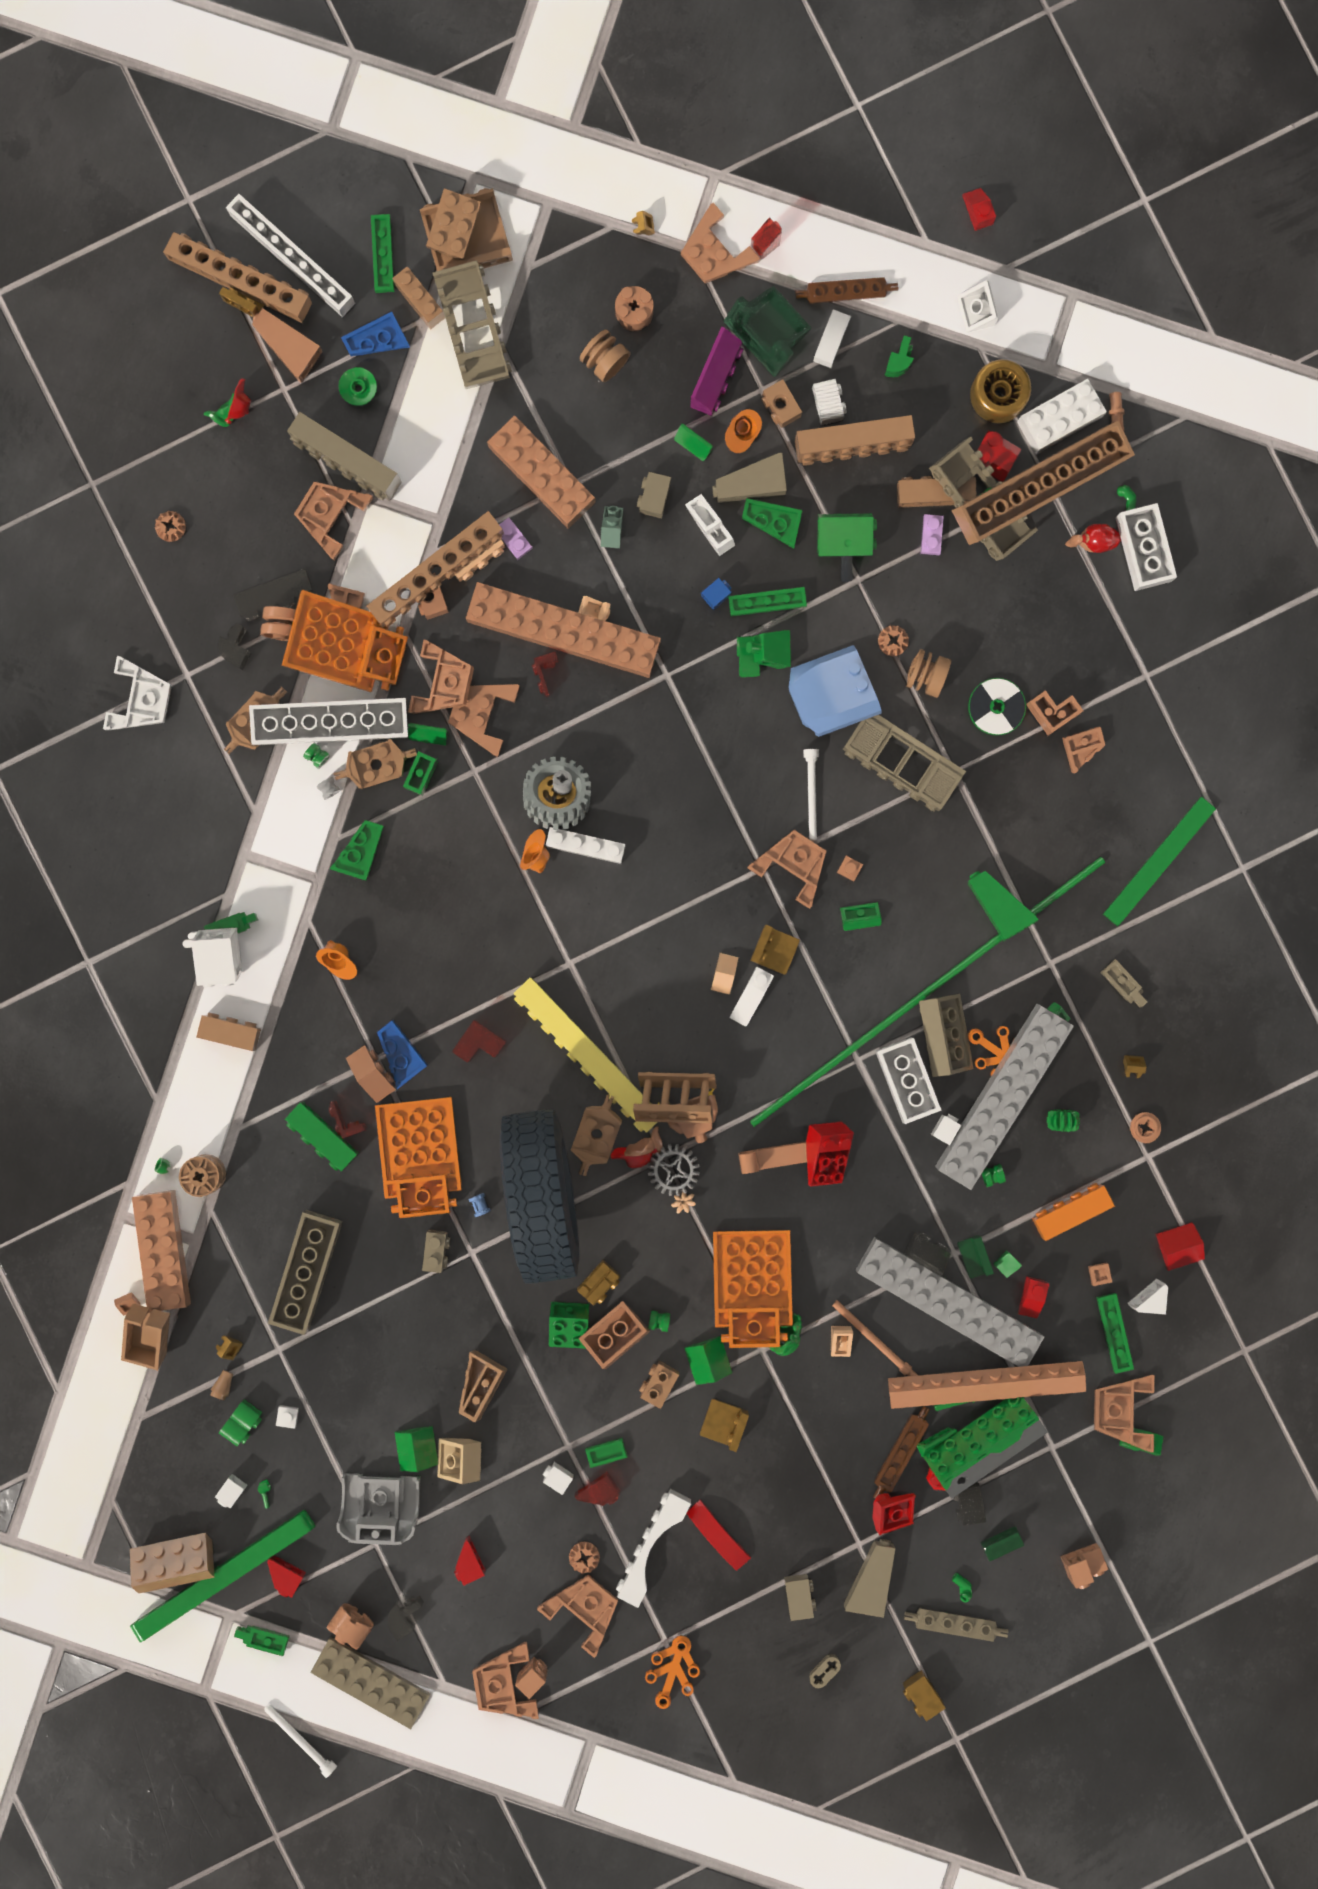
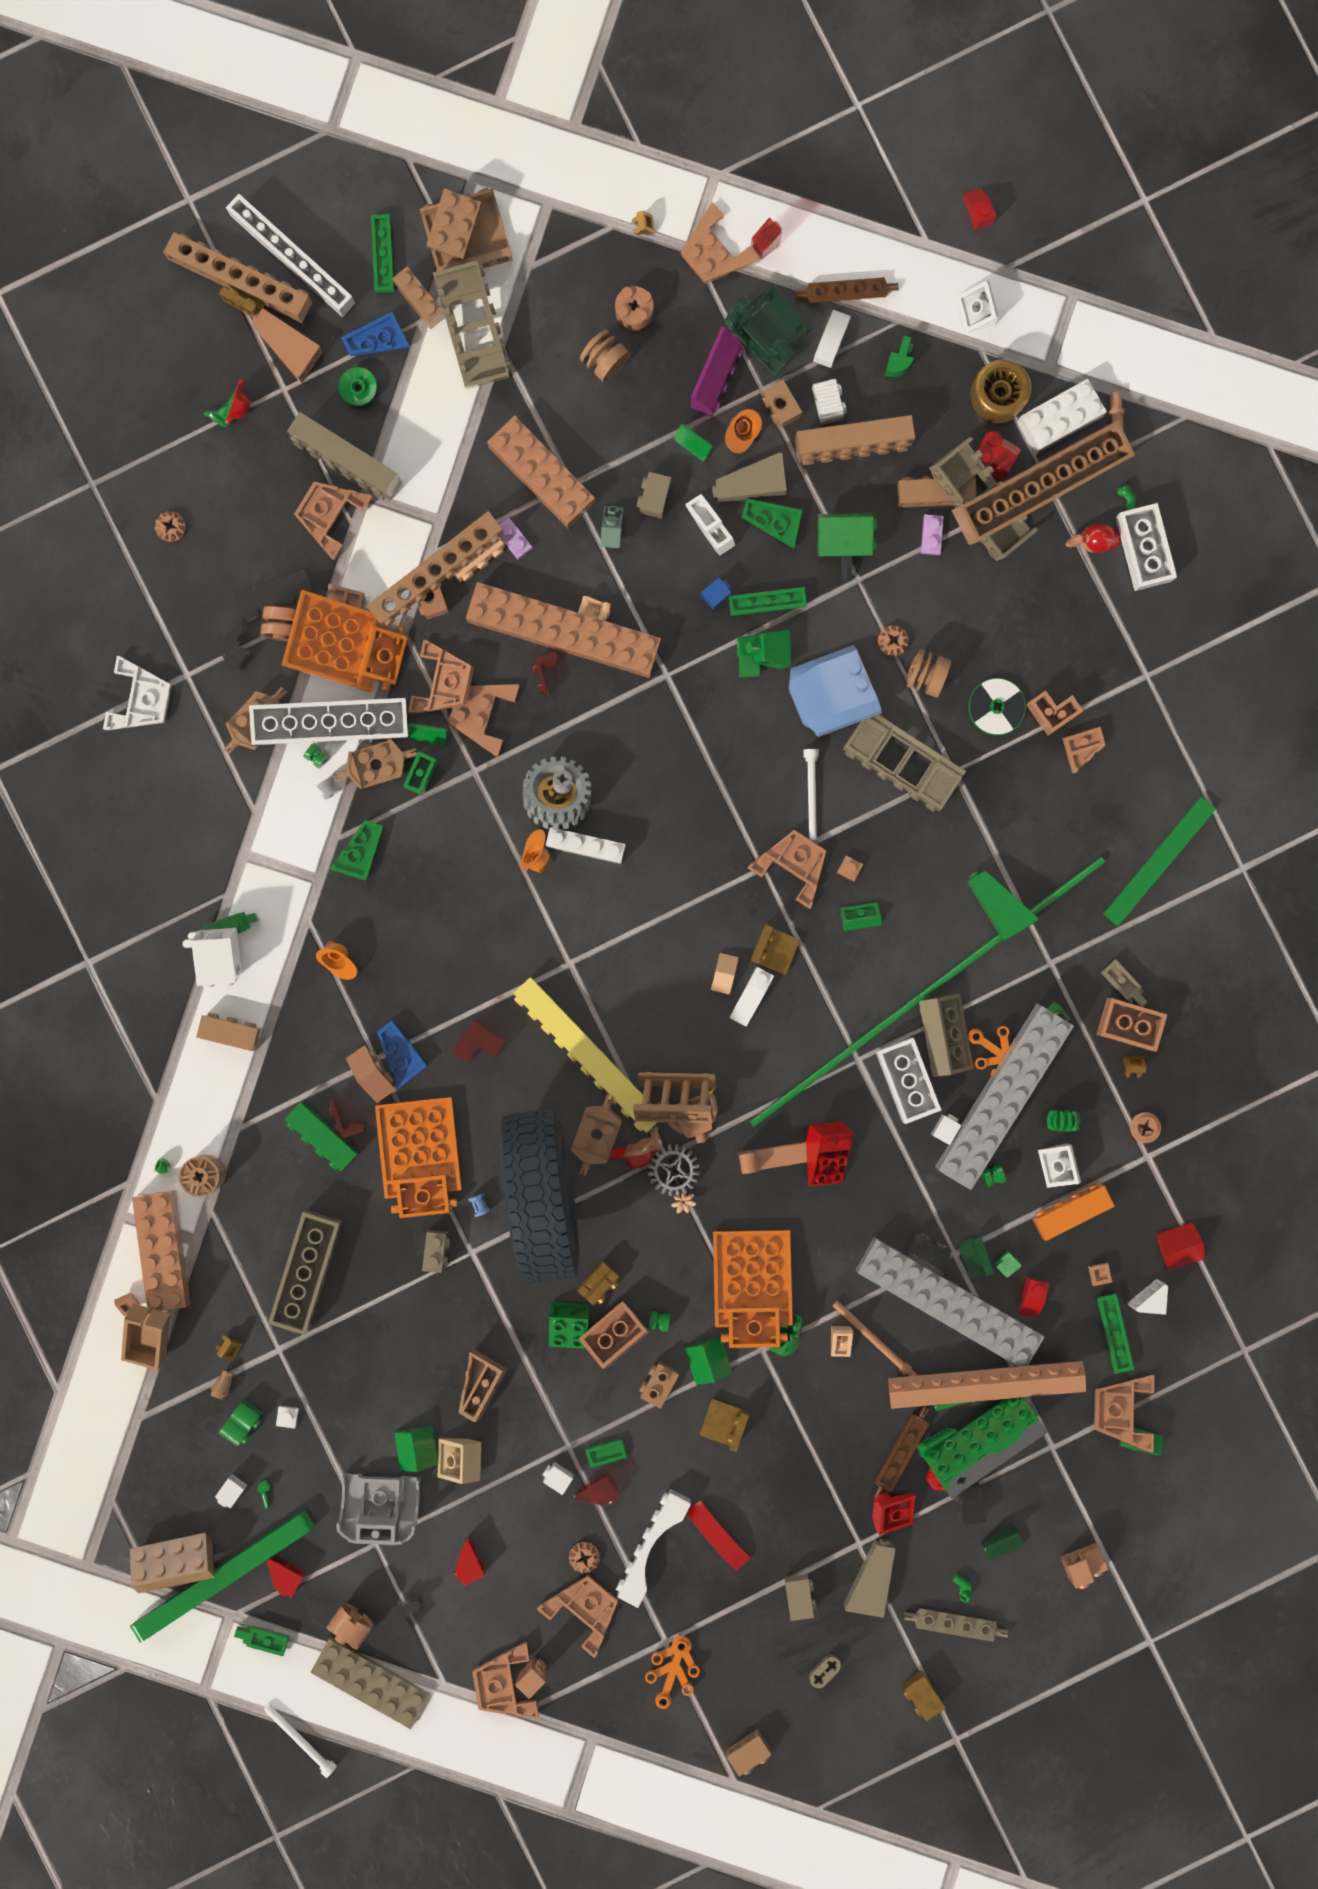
(748, 1753): none -> medium nougat brick
(1059, 1165): none -> white slope
(1131, 1024): none -> nougat brick

